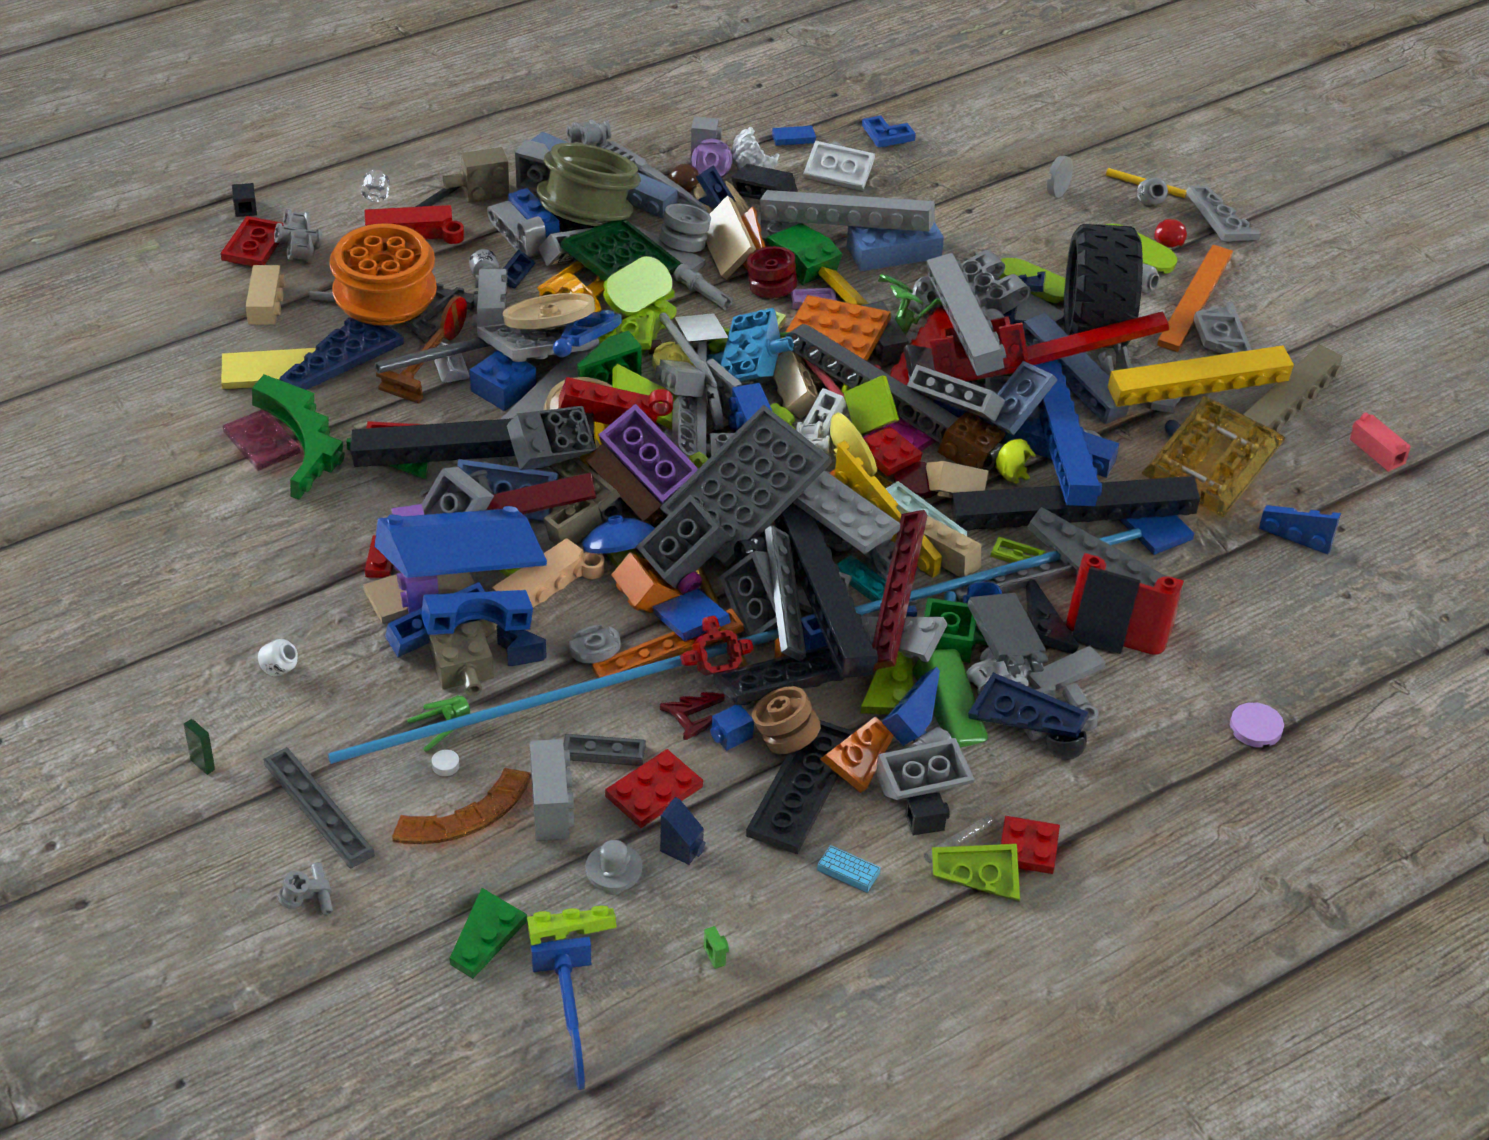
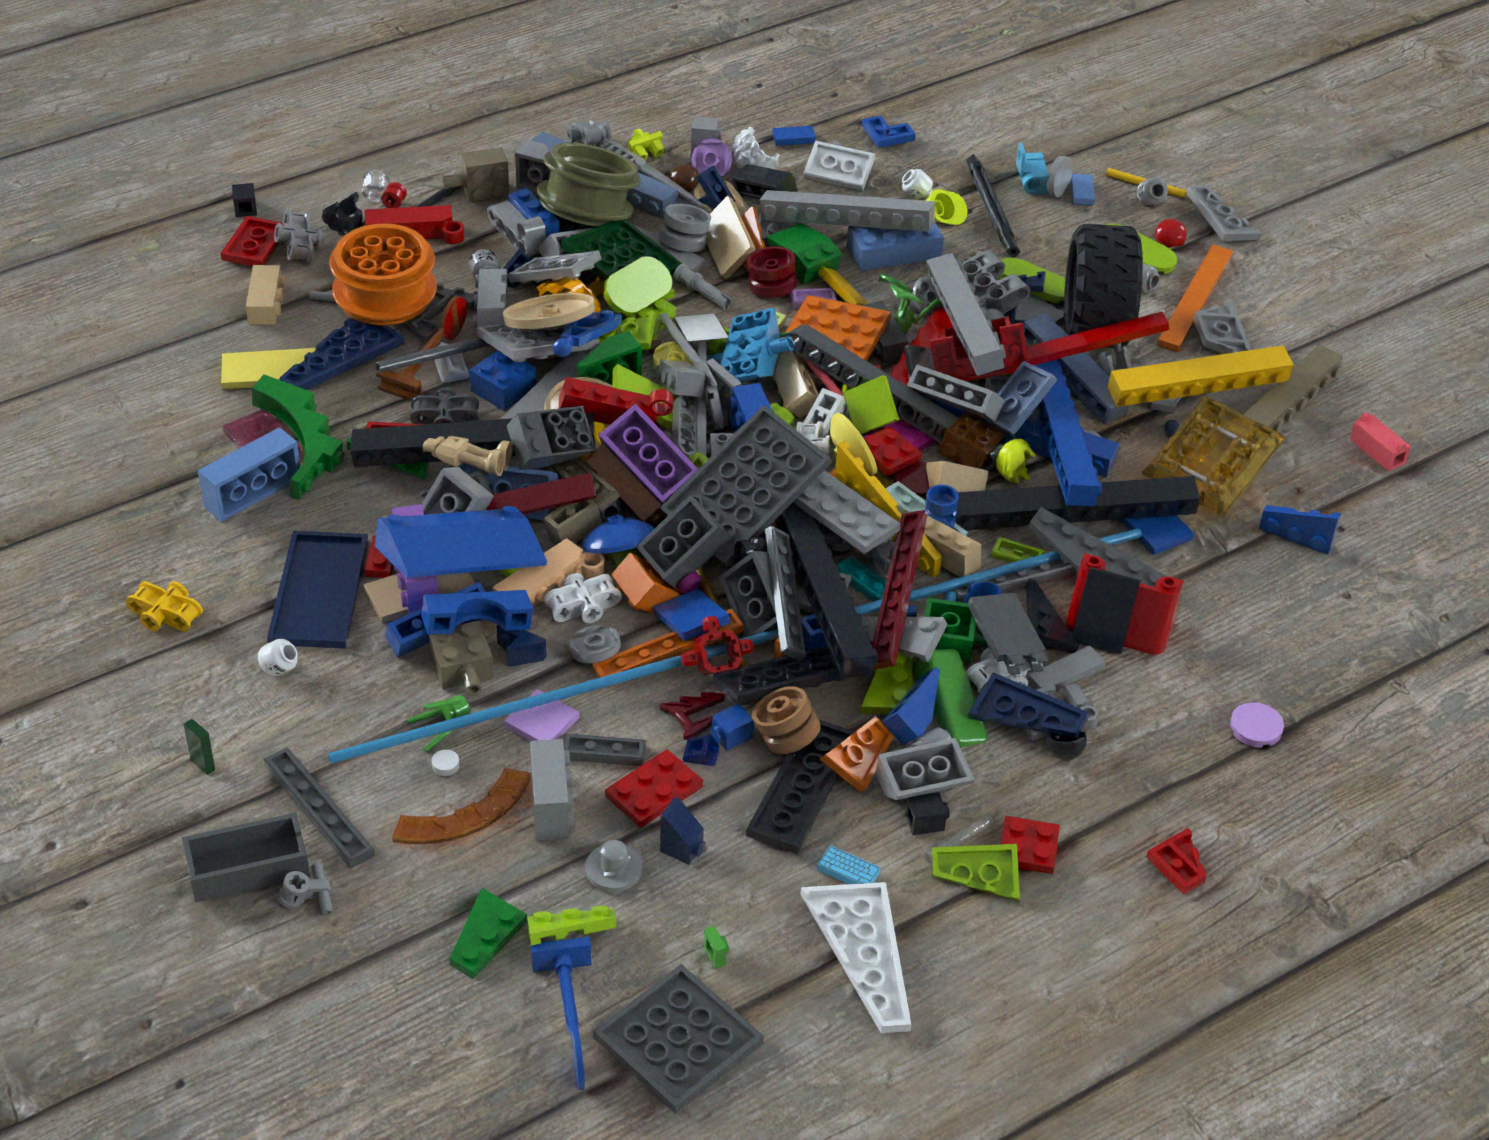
(164, 606): none -> yellow axle
(245, 856): none -> dark grey piece
(249, 474): none -> medium blue brick
(318, 589): none -> dark blue tile
(344, 216): none -> black helmet
(394, 195): none -> red wheel
(434, 406): none -> dark grey axle
(459, 451): none -> tan piece
(543, 721): none -> lavender tile
(554, 267): none -> light grey piece
(582, 598): none -> white axle
(645, 142): none -> neon yellow hips
(678, 1038): none -> dark grey plate
(701, 750): none -> clear blue slope
(863, 937): none -> white wing
(917, 184): none -> white head
(942, 504): none -> blue wheel
(949, 207): none -> neon yellow piece
(993, 206): none -> black piece
(1032, 171): none -> medium azure piece
(1082, 189): none -> medium blue tile
(1179, 861): none -> red wing

